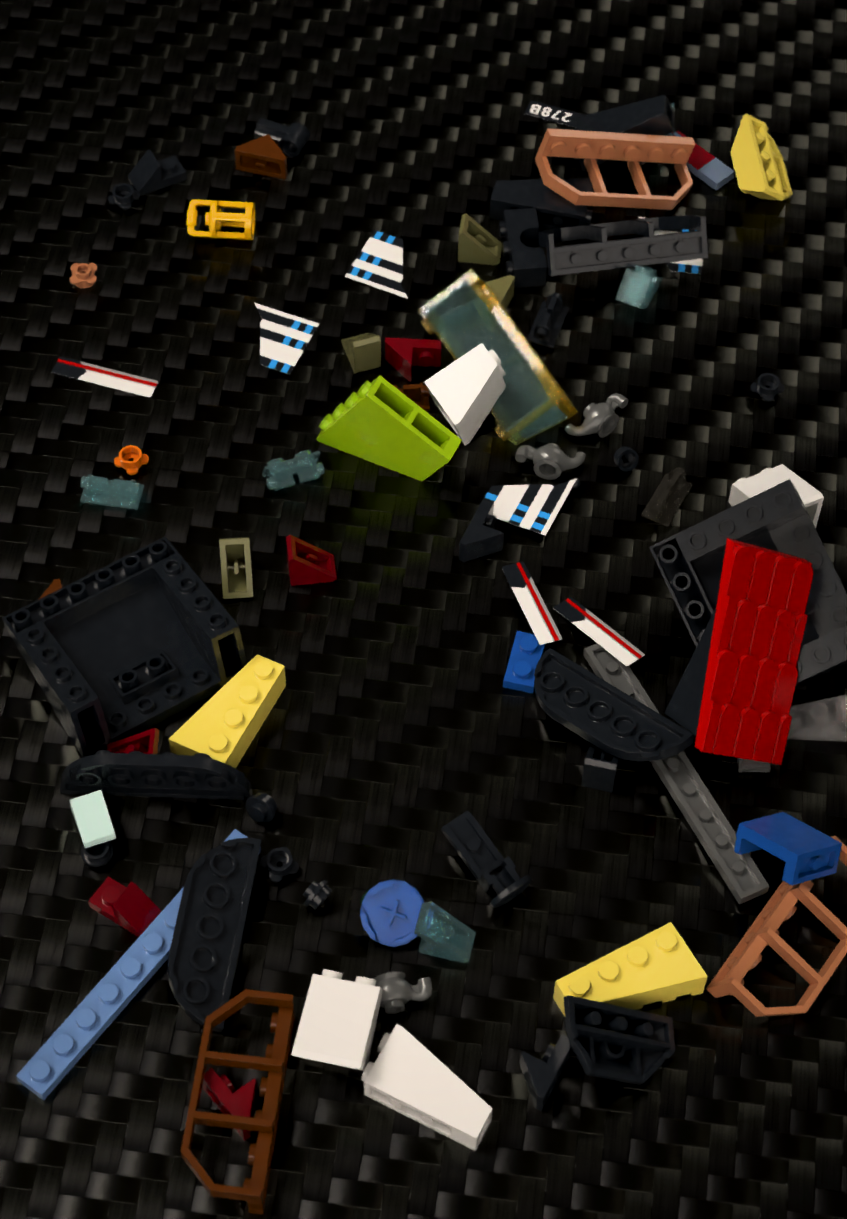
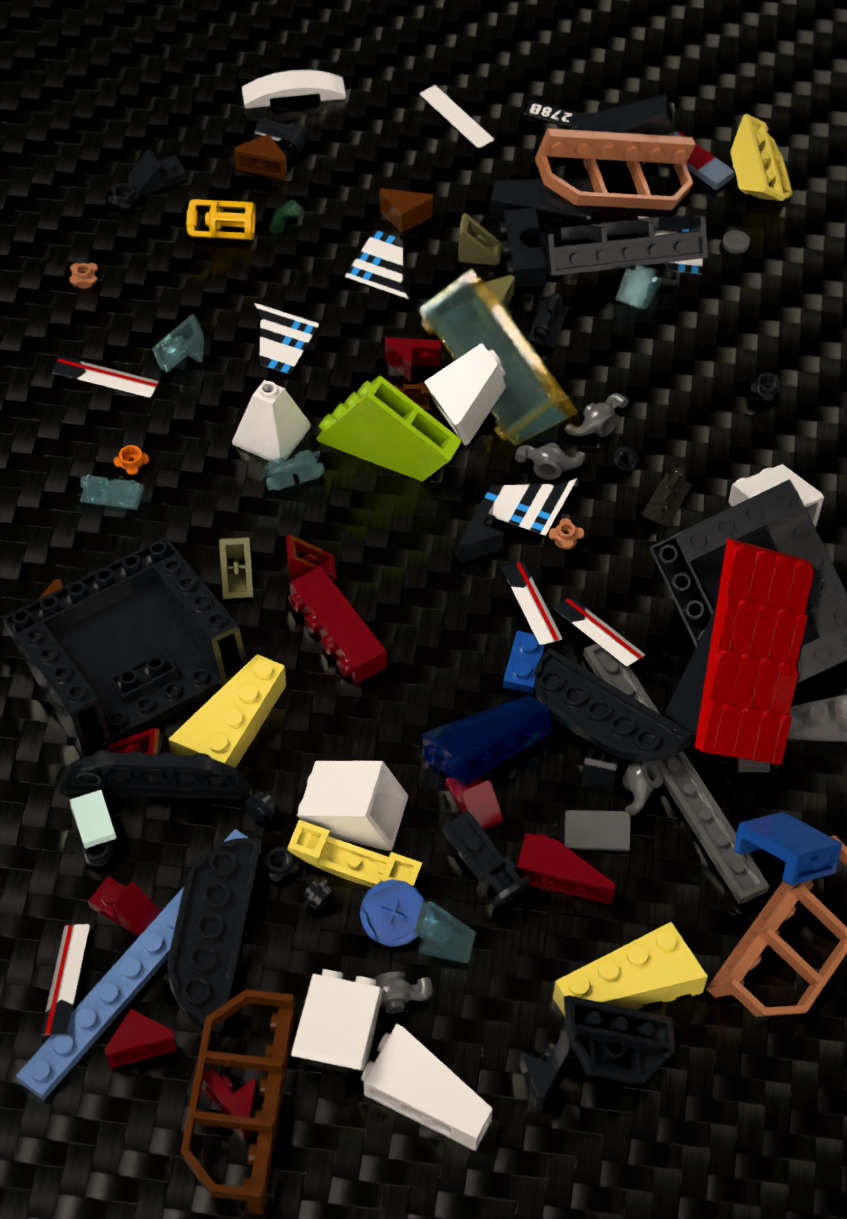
(65, 980): none -> sticker
(138, 1040): none -> dark red slope
(181, 342): none -> clear light blue slope
(271, 424): none -> white slope
(280, 215): none -> clear green arm
(293, 84): none -> white slope
(337, 625): none -> dark red brick
(347, 860): none -> light yellow slope
(355, 802): none -> white slope
(363, 351): olive slope -> none
(405, 208): none -> reddish brown slope
(456, 116): none -> white sticker
(478, 799): none -> dark red slope
(487, 738): none -> clear blue slope
(561, 870): none -> dark red slope
(566, 541): none -> nougat plate
(597, 830): none -> dark grey slope
(641, 779): none -> dark grey piece
(736, 241): none -> dark grey piece

